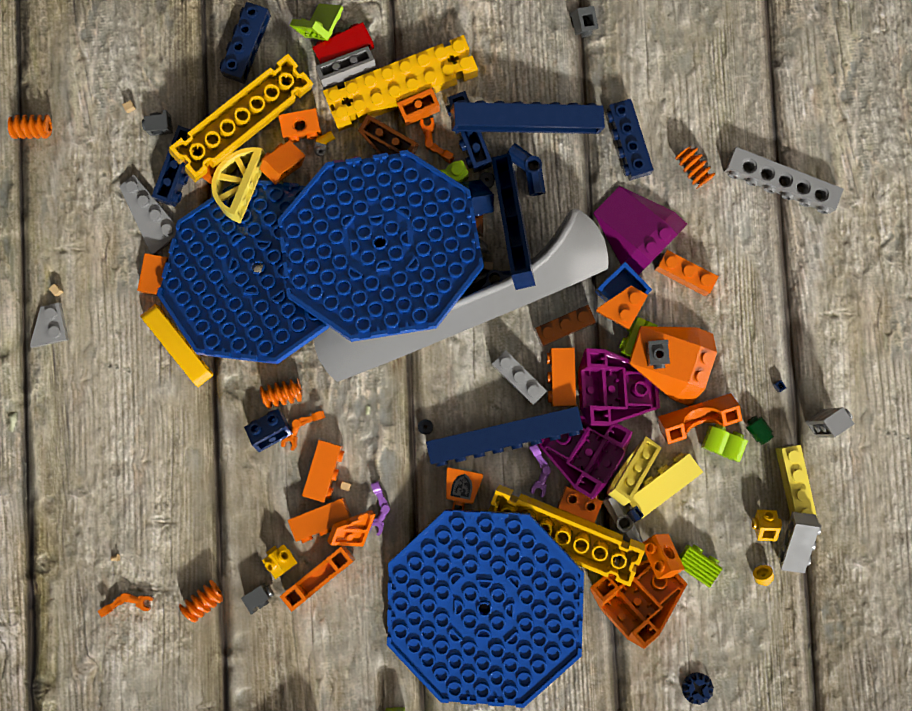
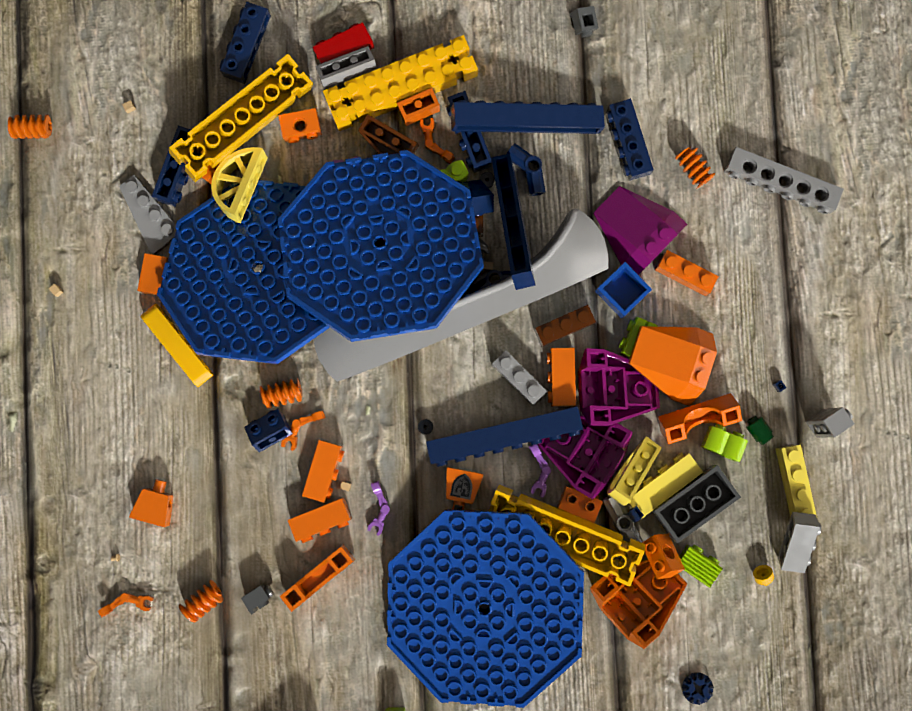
(50, 326): light grey wing -> none
(153, 505): none -> orange torso
(158, 123): dark grey brick -> none
(279, 560): yellow brick -> none
(282, 162): orange brick -> none
(321, 23): lime bracket -> none
(321, 143): arm -> none
(352, 530): orange wing -> none
(624, 306): orange wing -> none
(651, 349): dark grey brick -> none
(696, 503): none -> dark grey brick
(768, 521): yellow brick -> none

